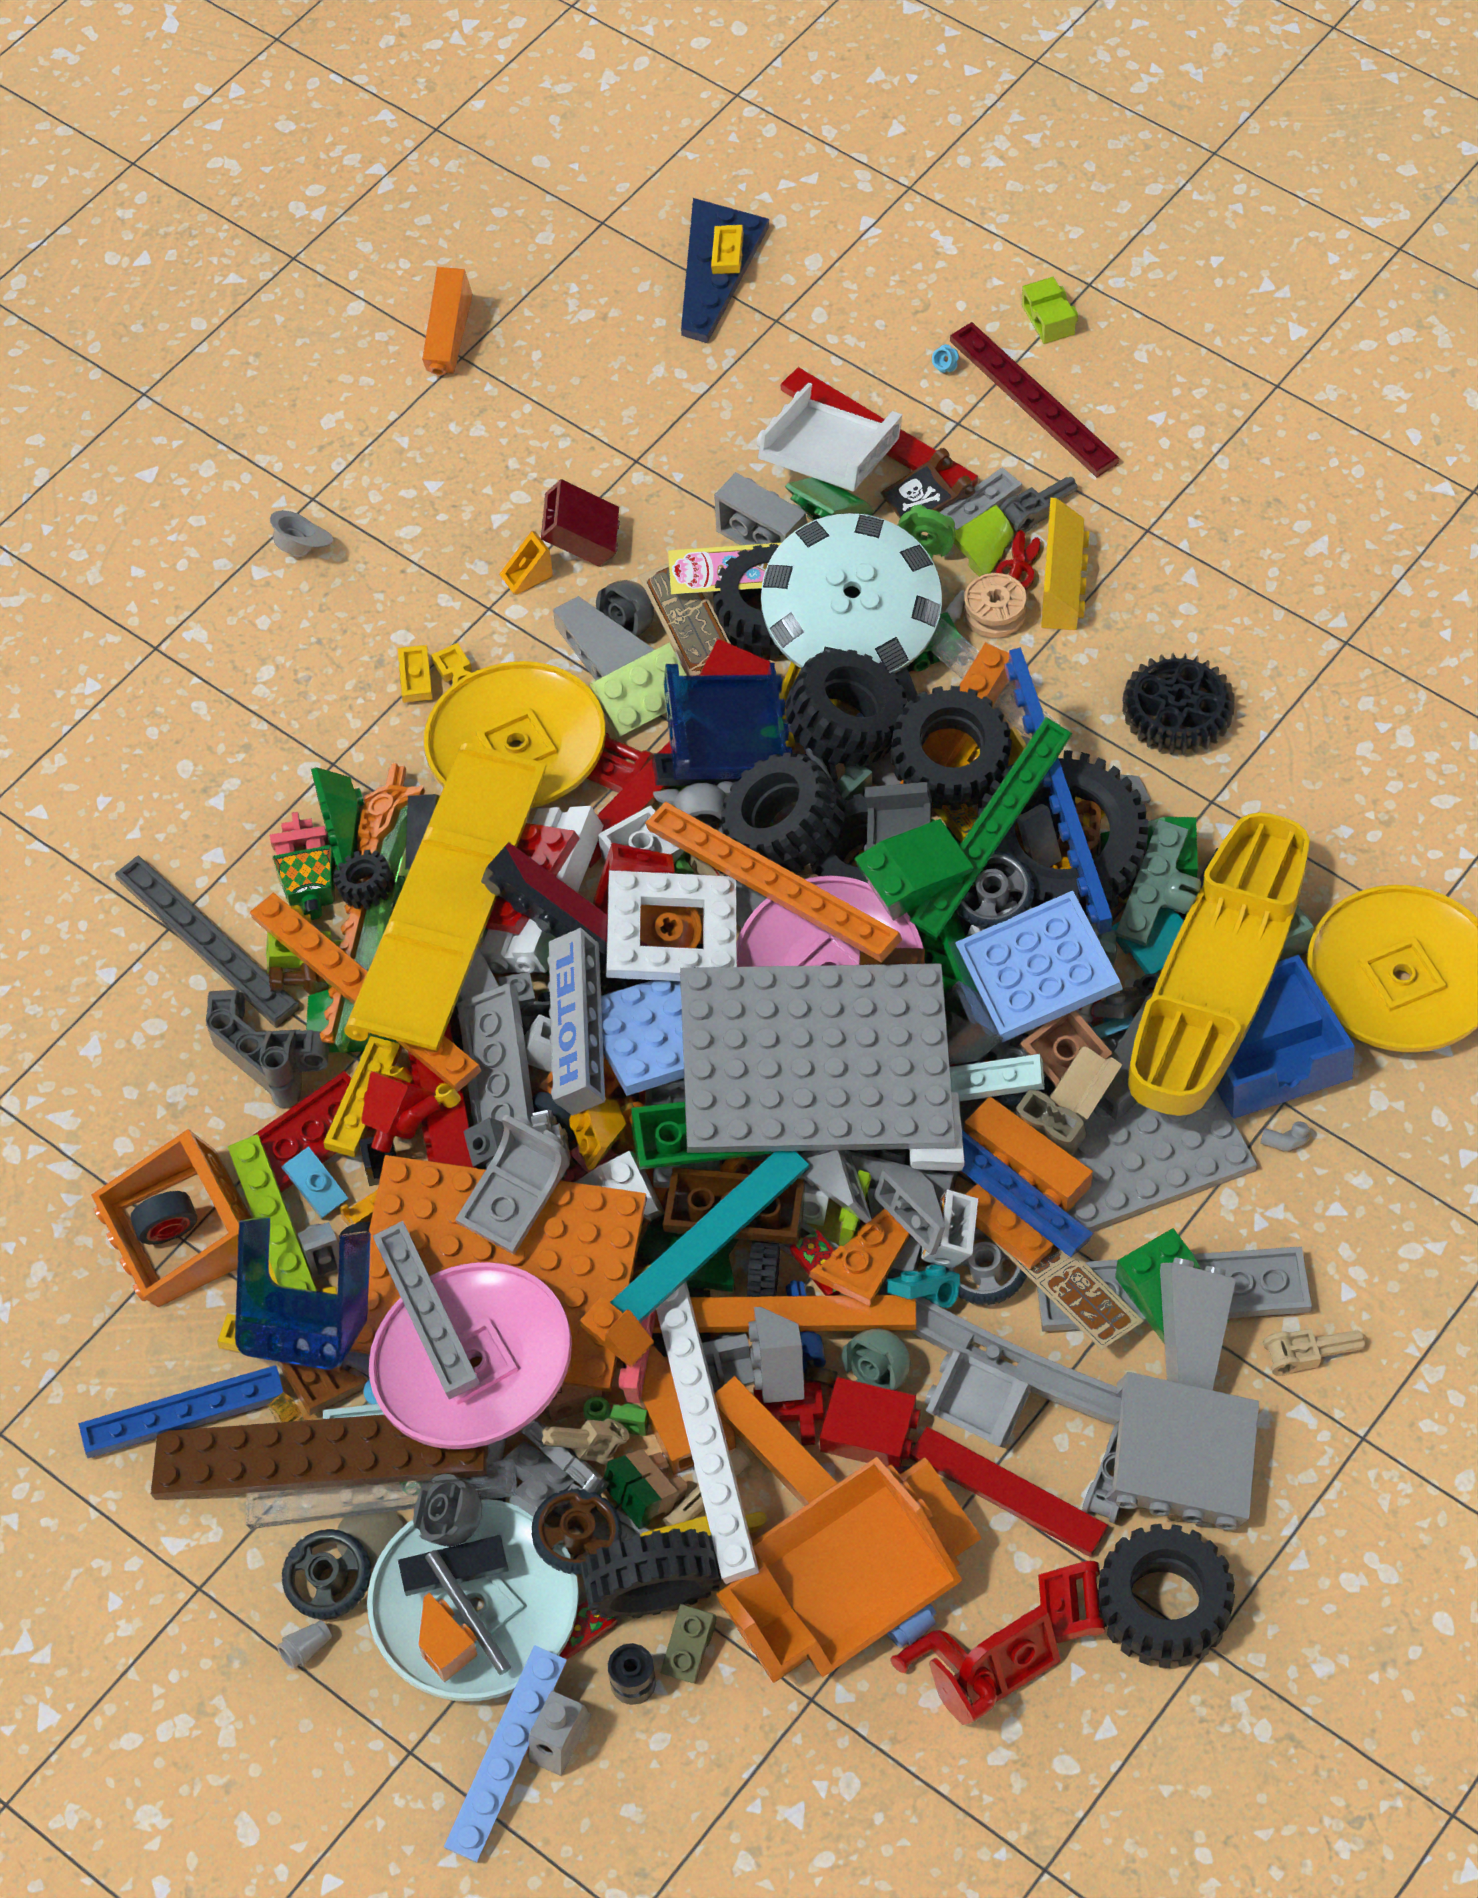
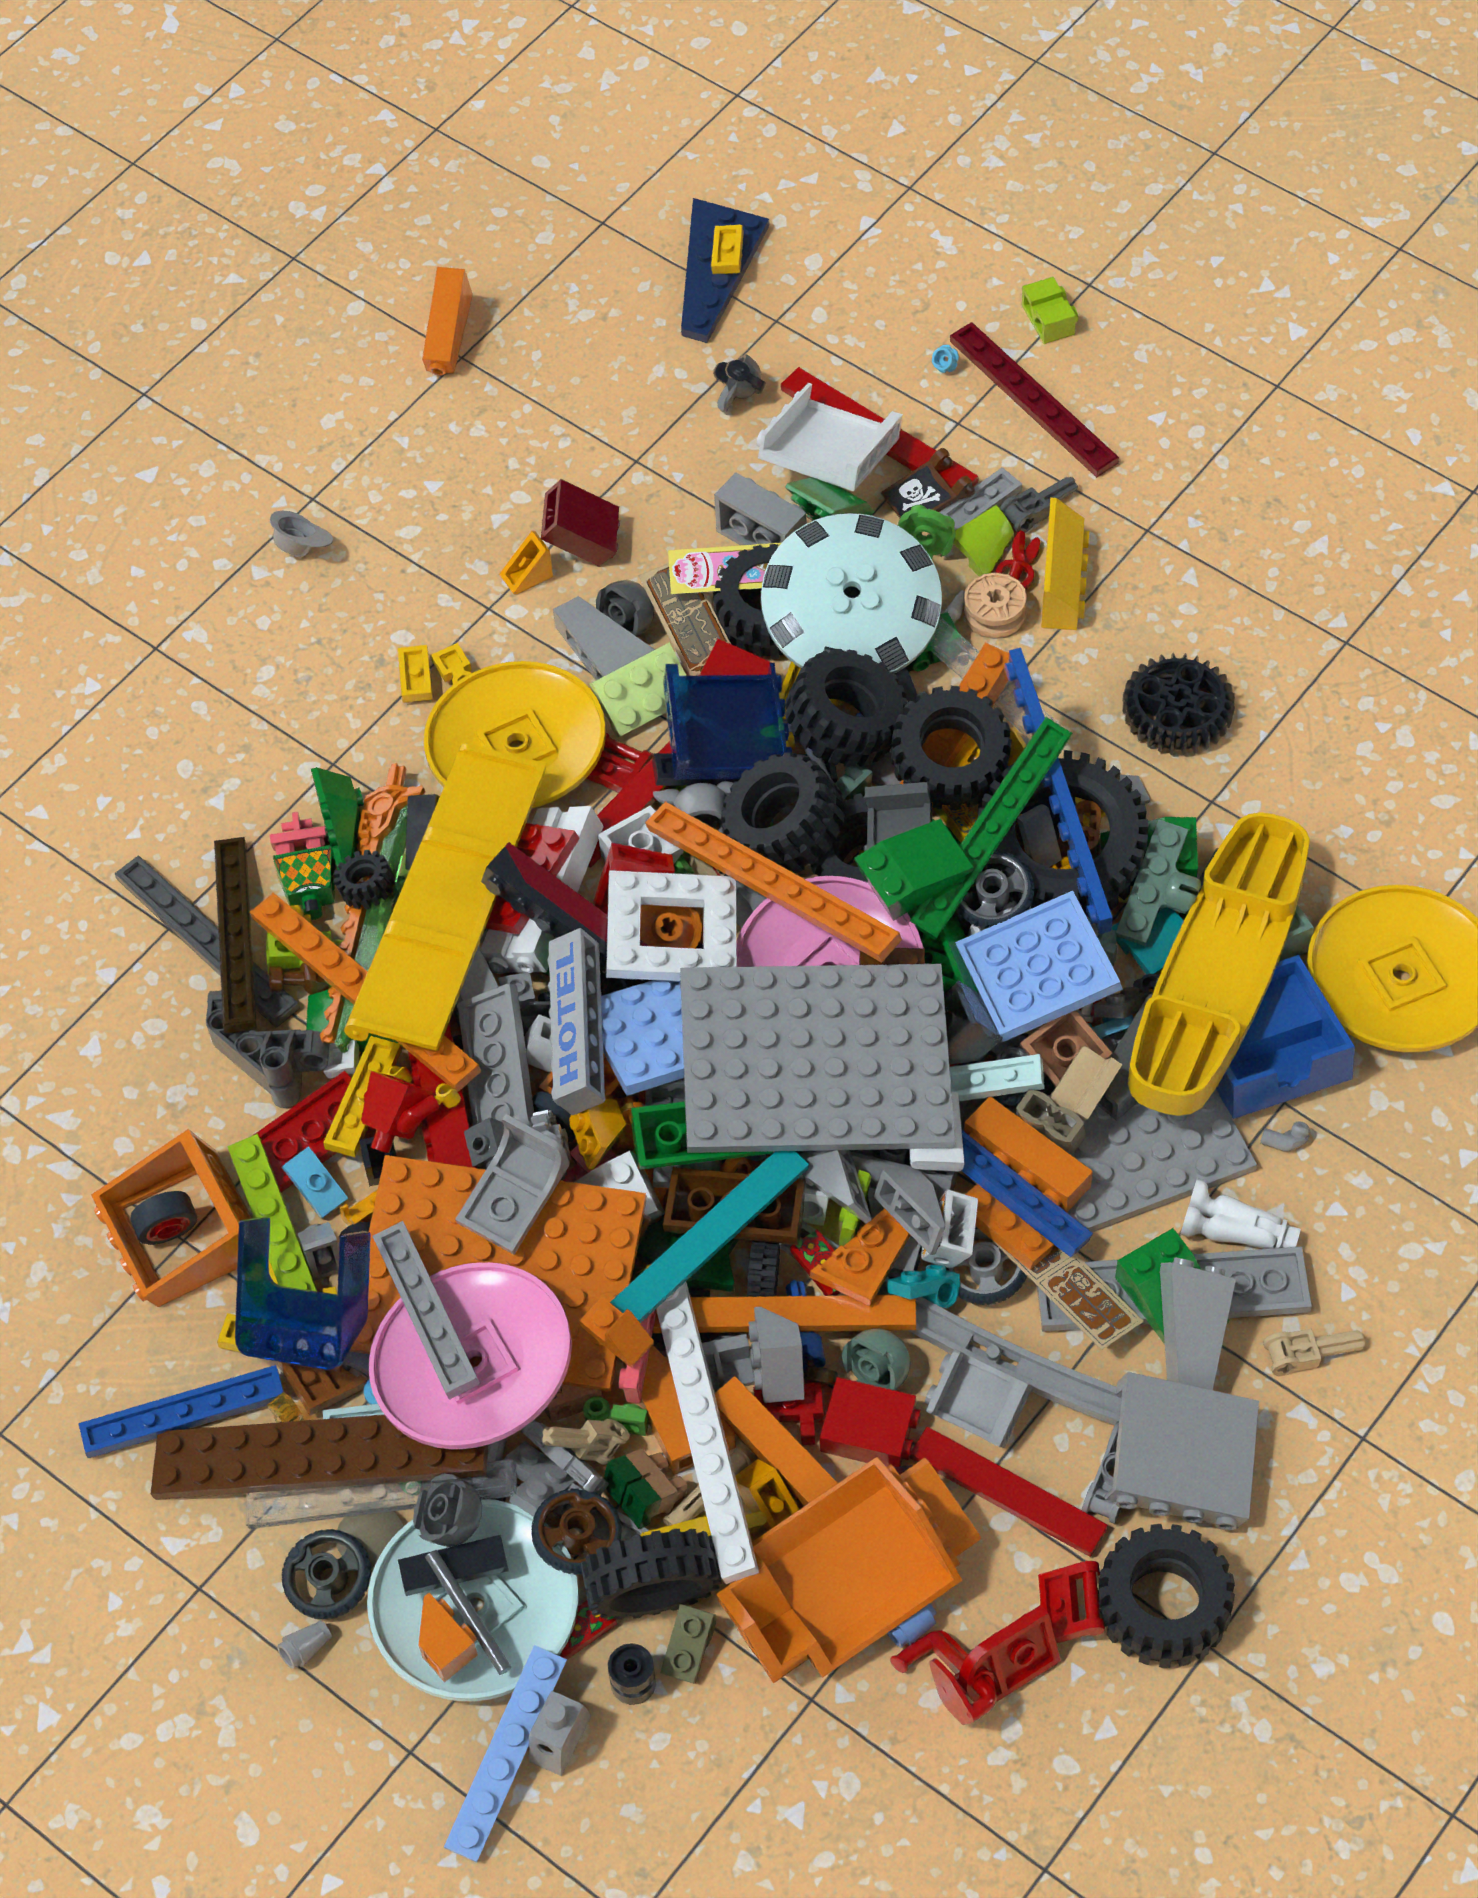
(235, 935): none -> dark brown tile
(342, 1061): none -> white plate
(741, 380): none -> cap
(765, 1492): none -> light orange slope
(1235, 1221): none -> white piece

